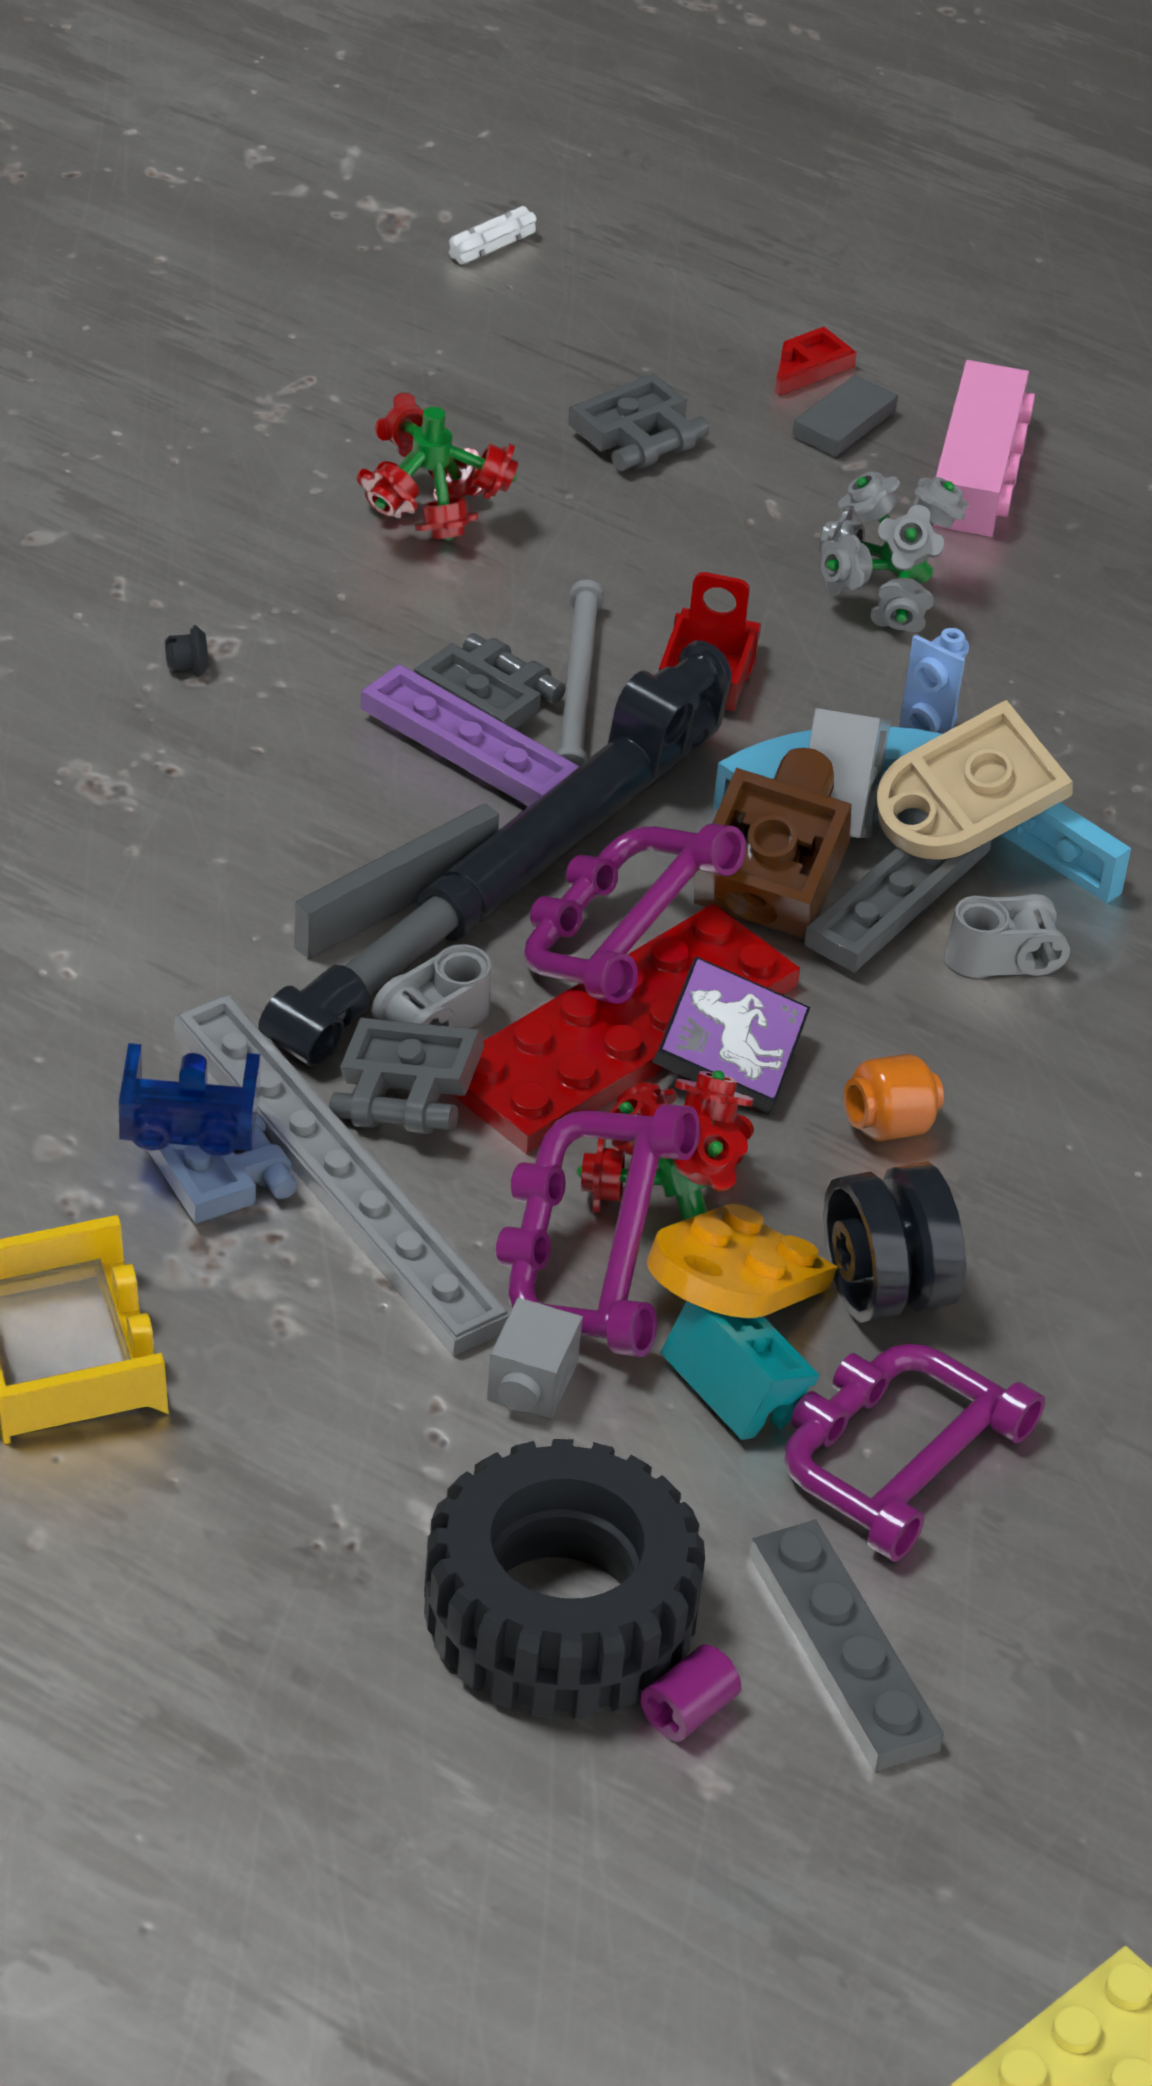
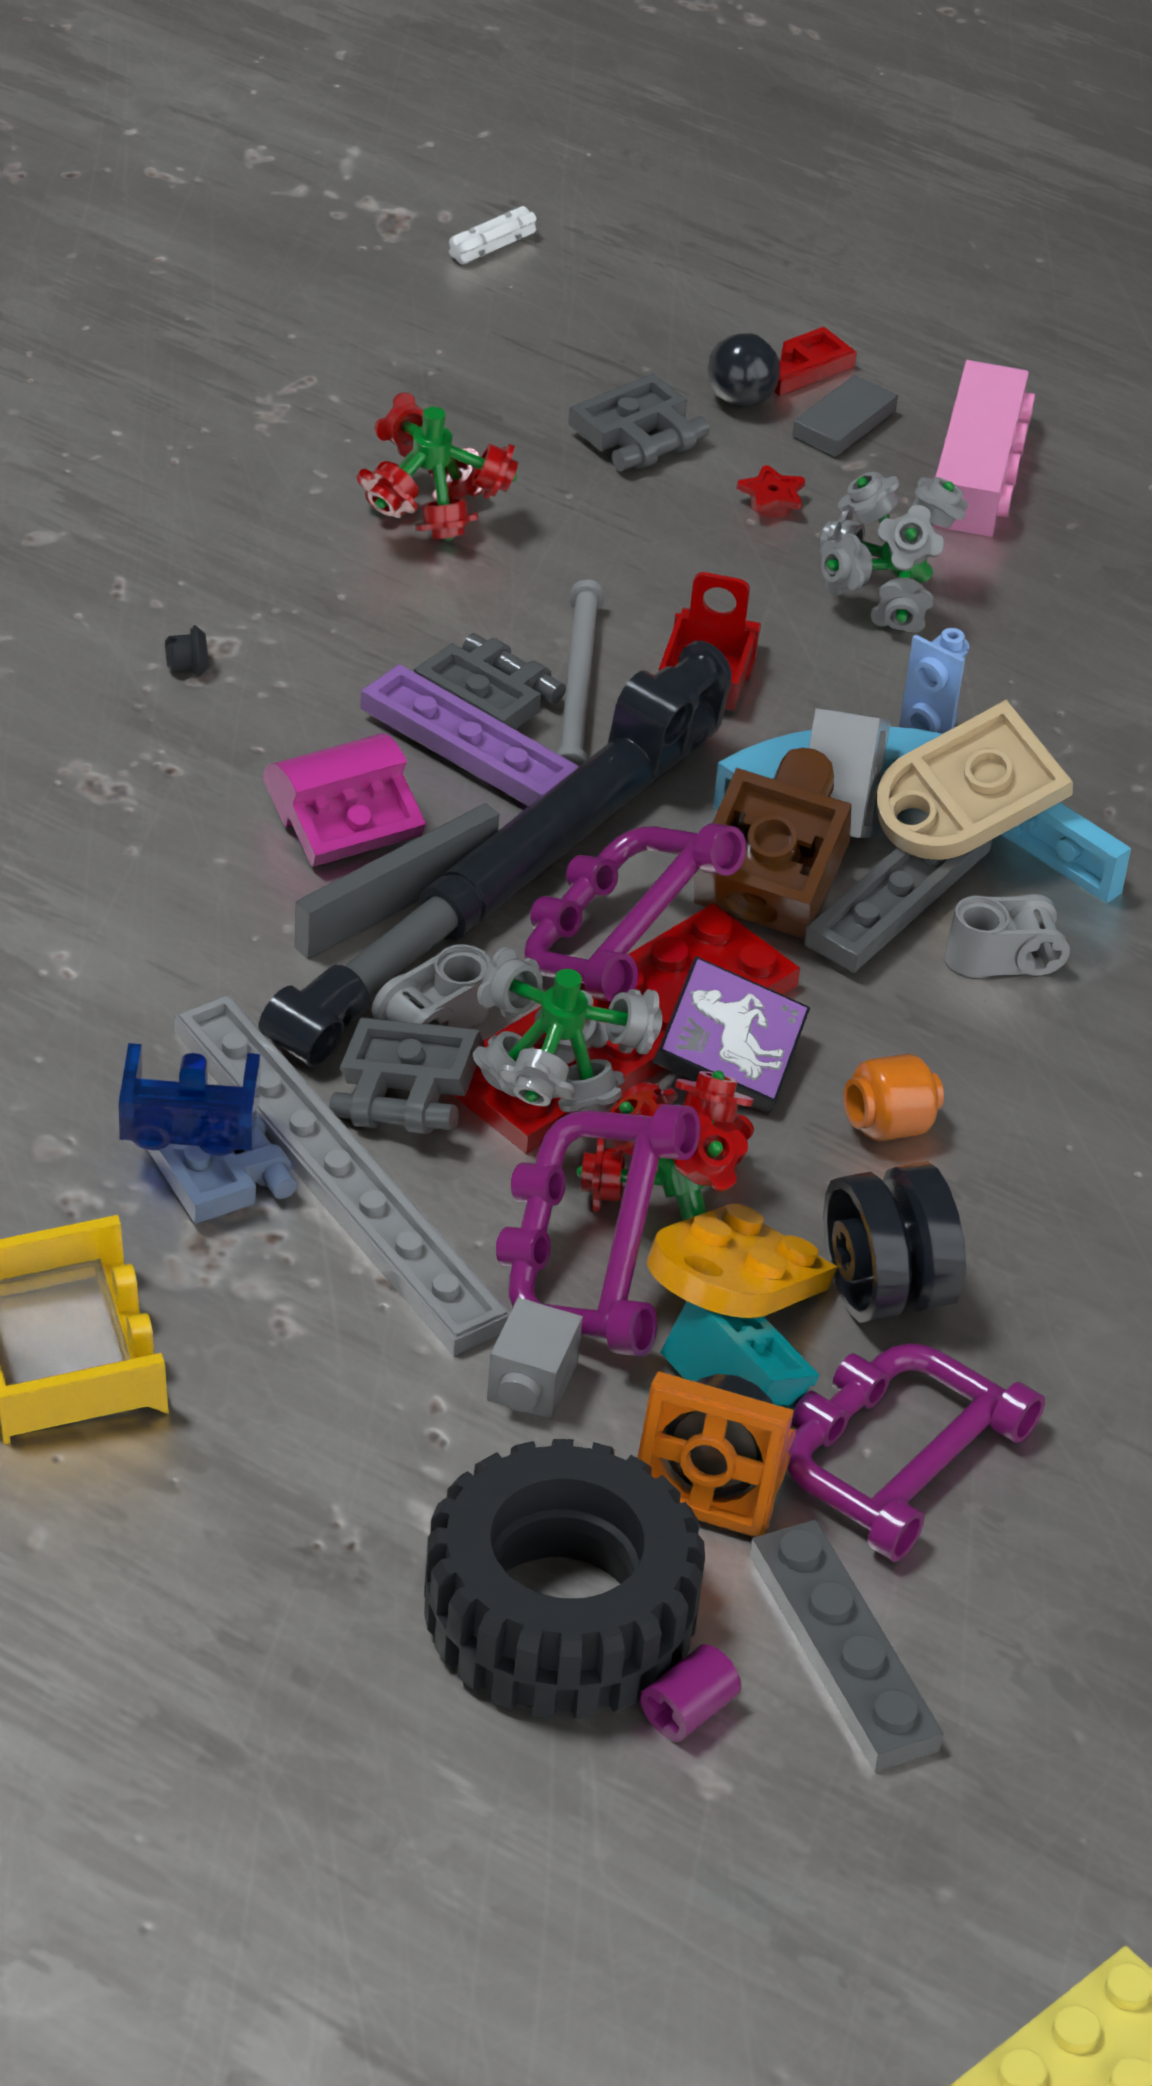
(346, 798): none -> dark pink brick
(570, 1028): none -> light grey plant
(719, 1441): none -> orange piece
(743, 370): none -> black piece
(772, 493): none -> red plate

